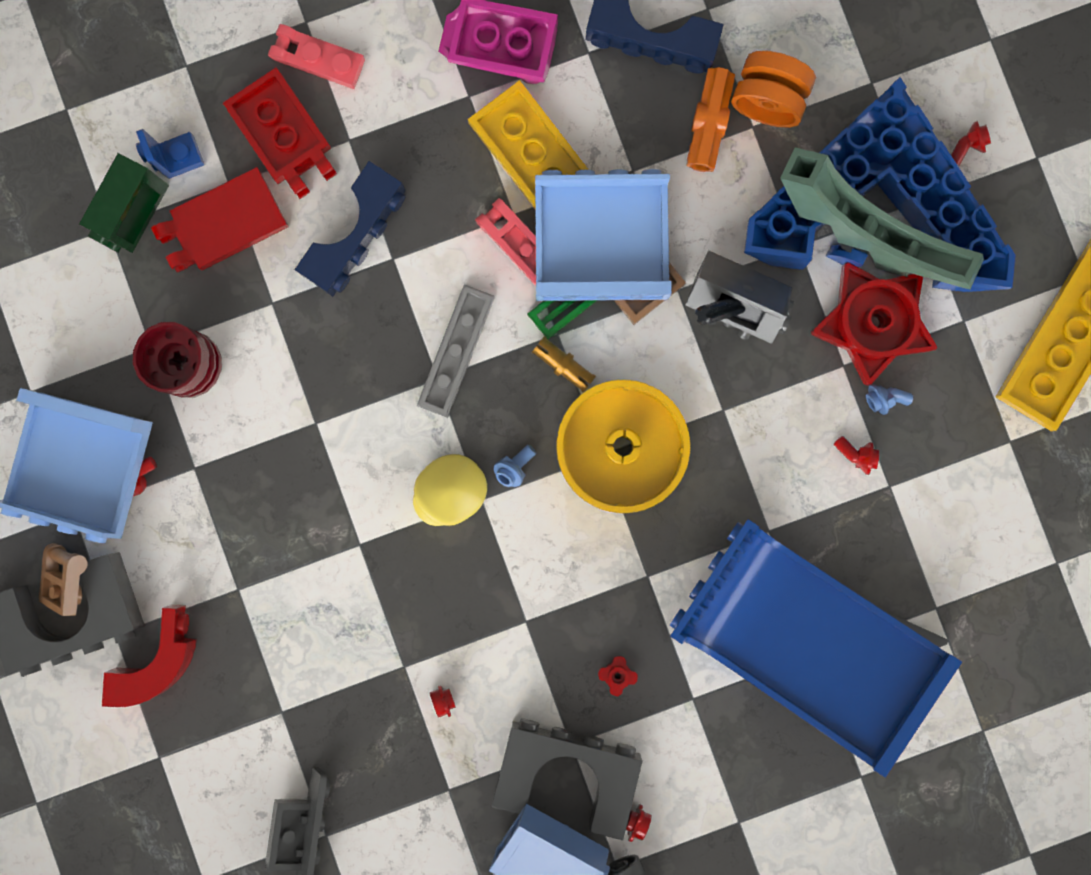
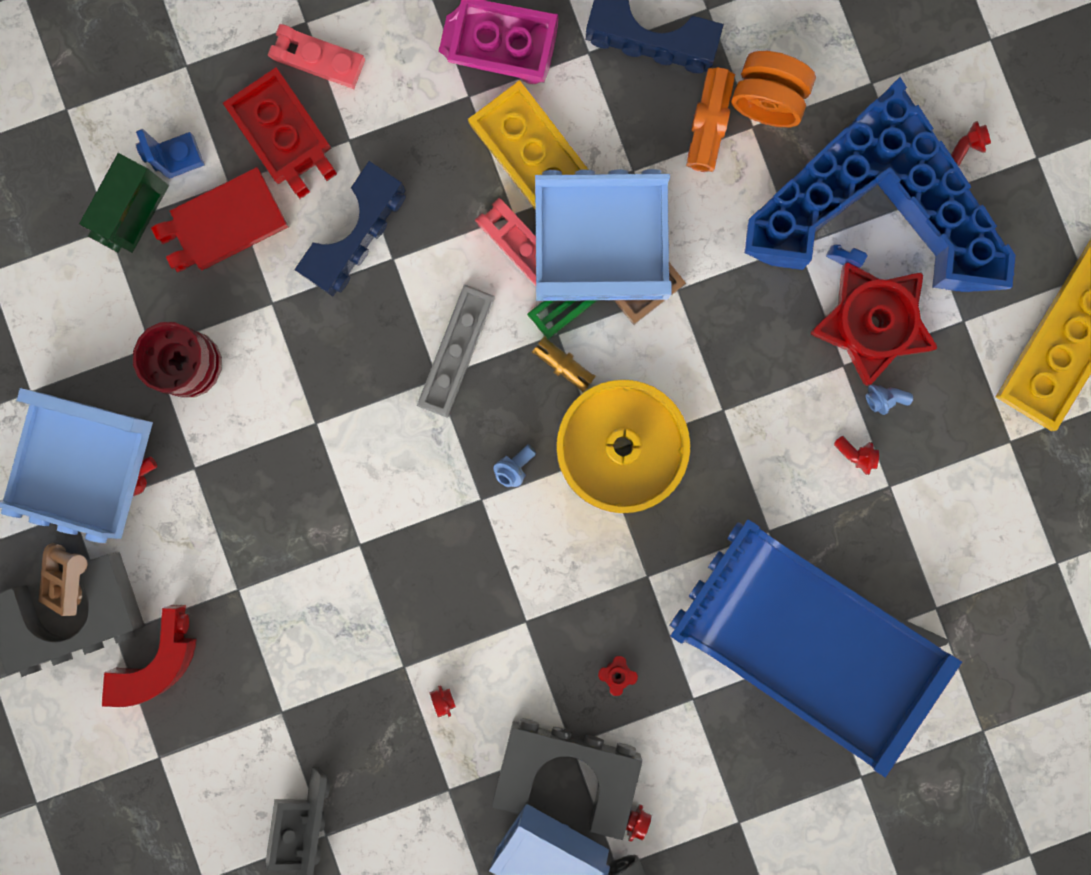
(449, 490): light yellow piece -> none
(740, 299): dark grey piece -> none
(827, 198): sand green arch -> none

